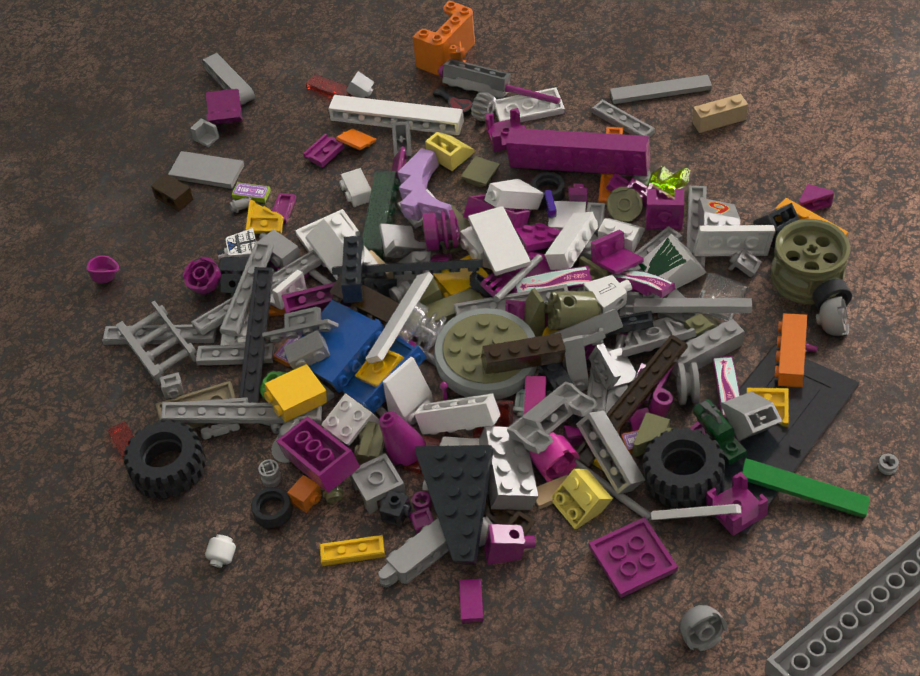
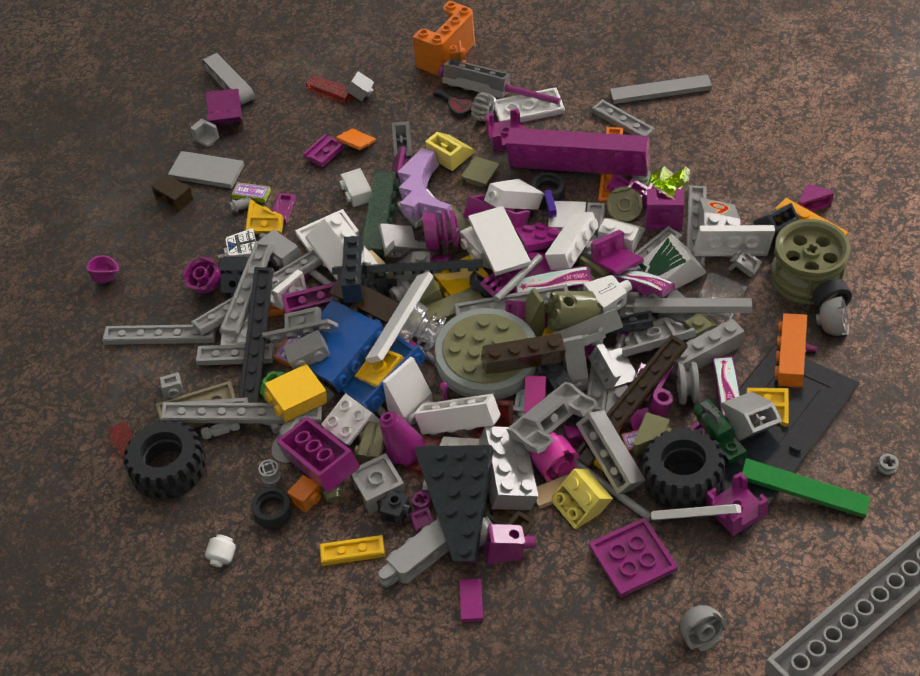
(147, 357): light grey fence -> none
(384, 113): white brick -> none
(578, 193): magenta bracket -> none
(720, 113): tan brick -> none

